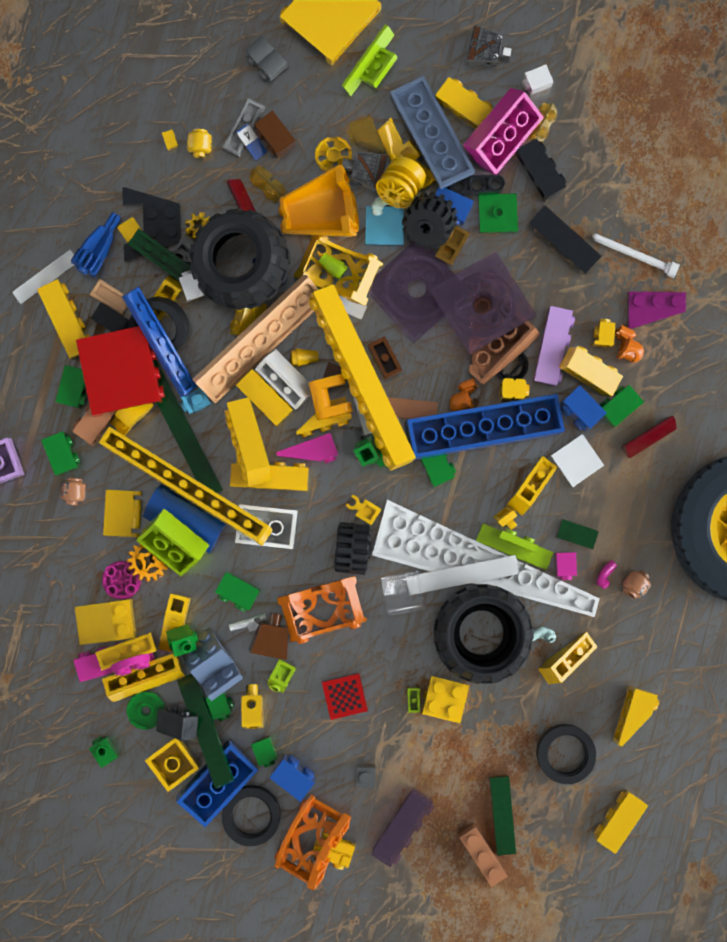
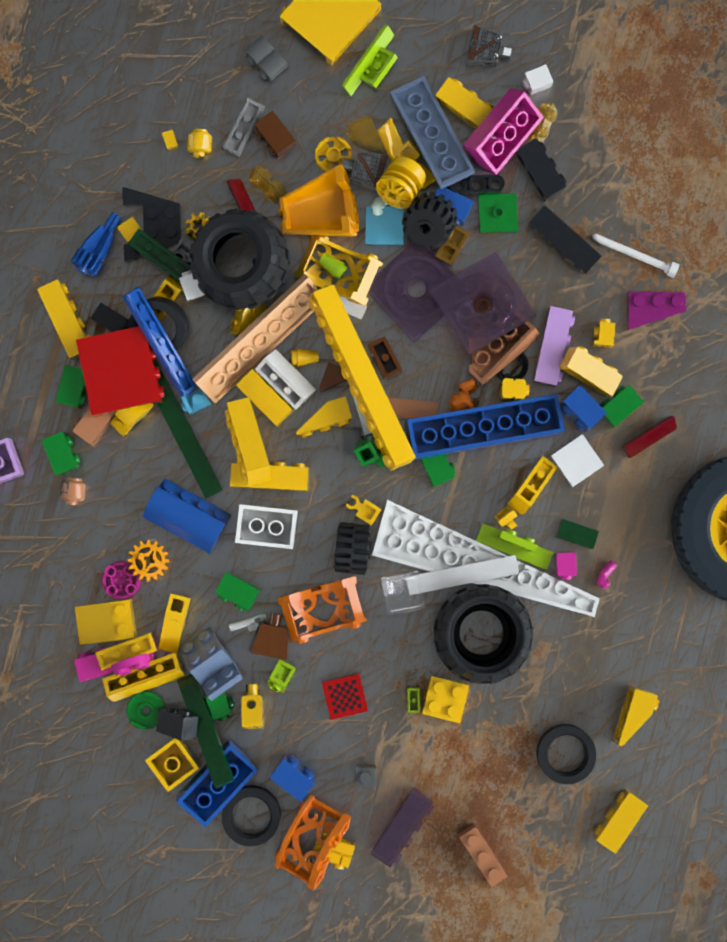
(44, 277): white sticker -> none
(104, 751): green brick -> none
(109, 296): light nougat tile -> none
(121, 513): yellow piece -> none
(172, 542): lime brick -> none
(181, 640): green brick -> none
(186, 486): yellow brick -> none
(251, 141): sticker -> none
(264, 751): green brick -> none
(316, 449): dark pink slope -> none
(321, 398): light orange connector -> none
(502, 815): dark green tile -> none
(545, 634): light aqua arm -> none
(567, 659): yellow slope -> none
(629, 348): orange piece -> none
(636, 584): nougat head -> none

